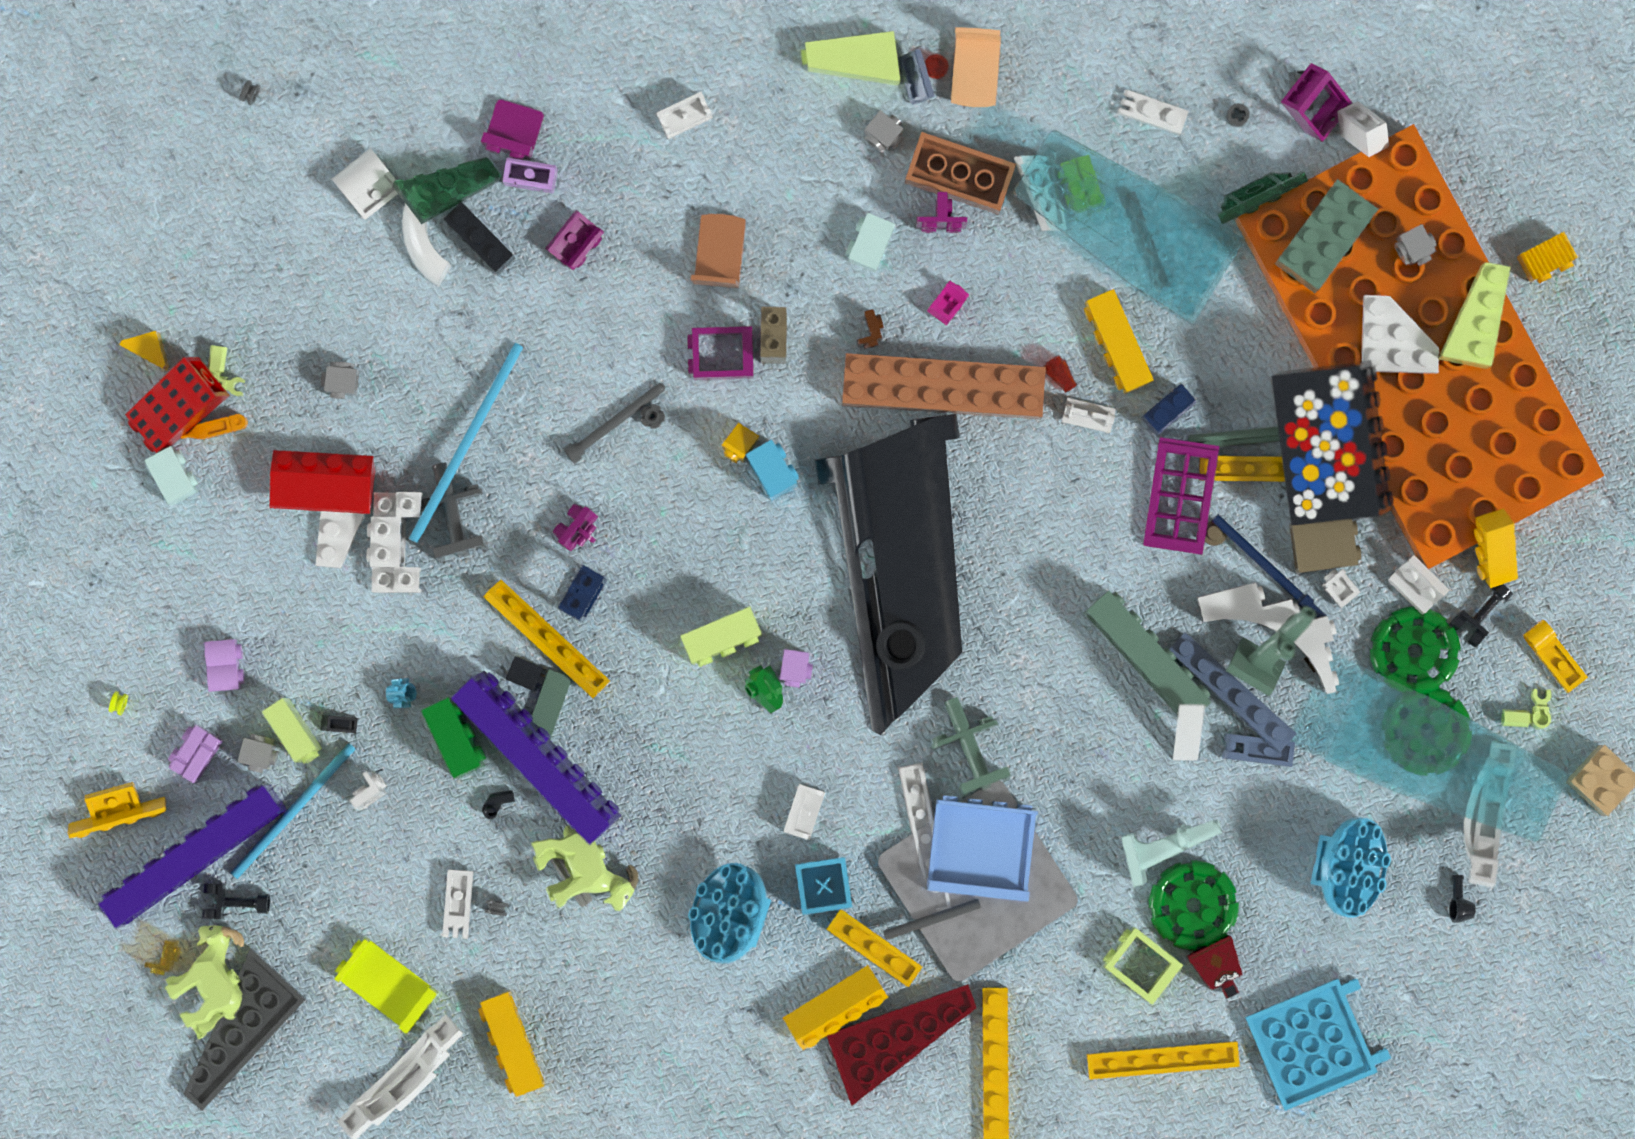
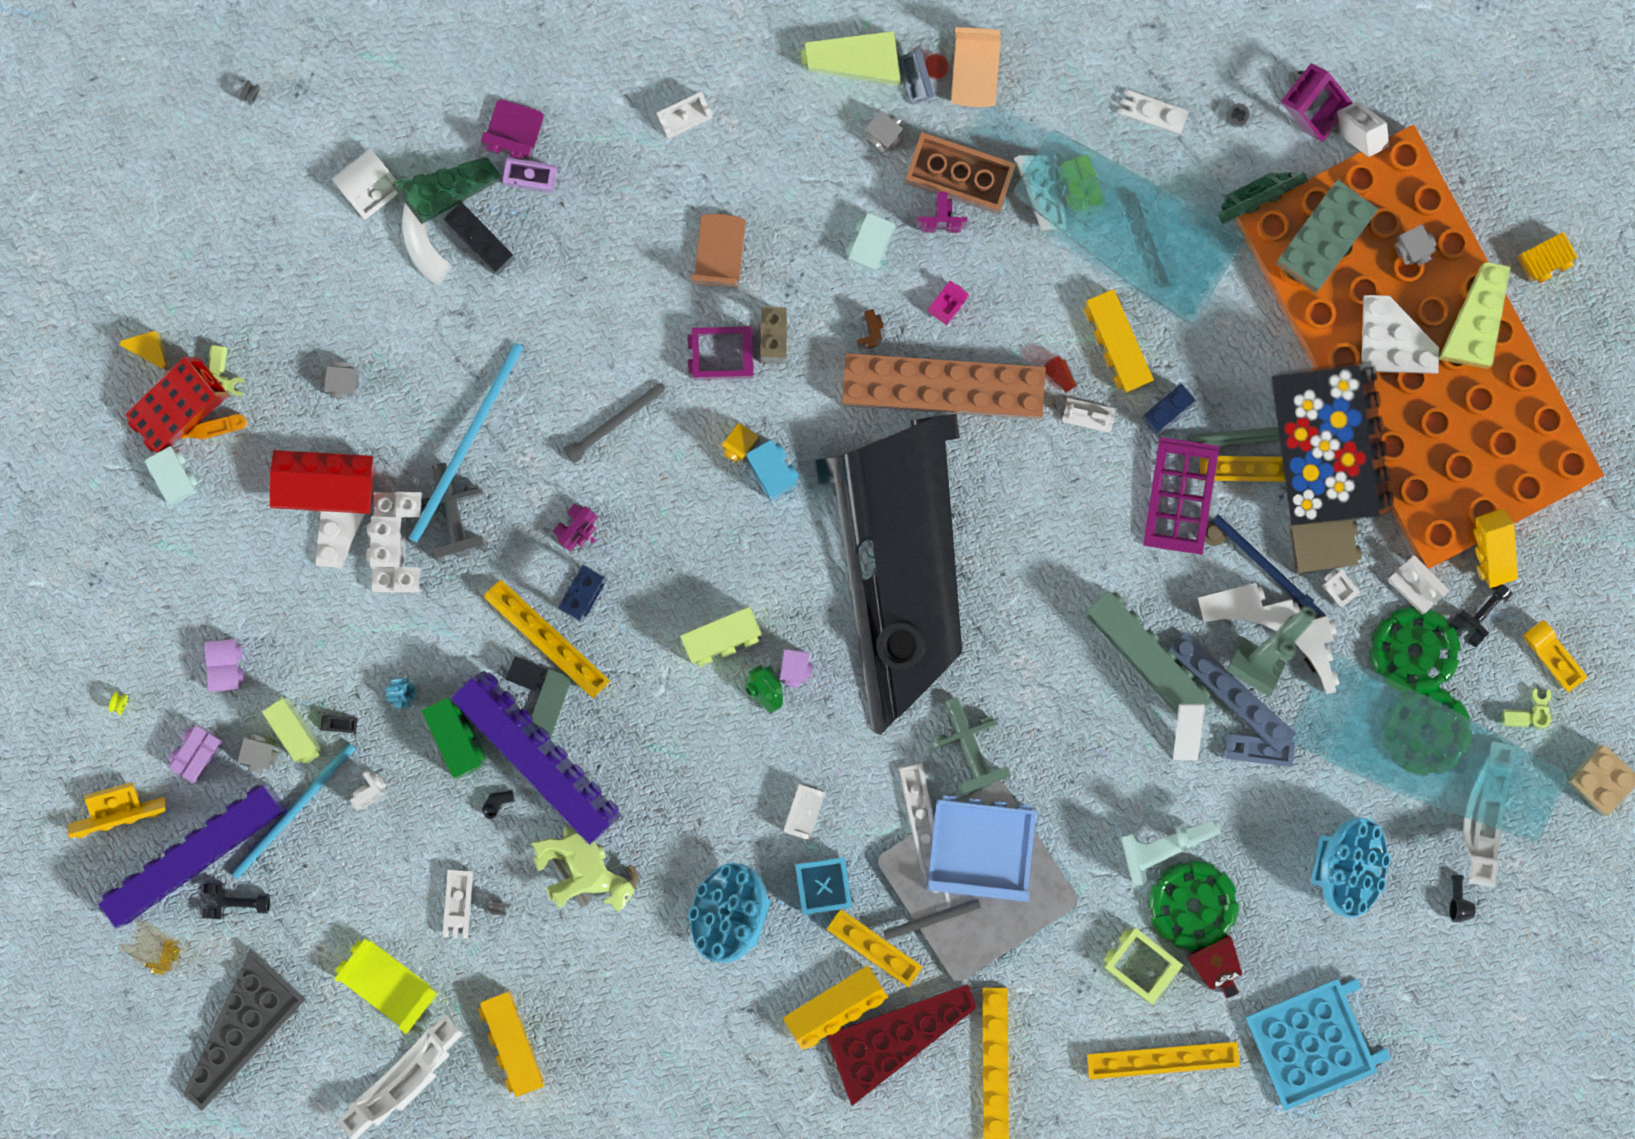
(213, 980): yellowish green animal -> none
(575, 240): magenta bracket -> none
(652, 409): dark grey plate -> none

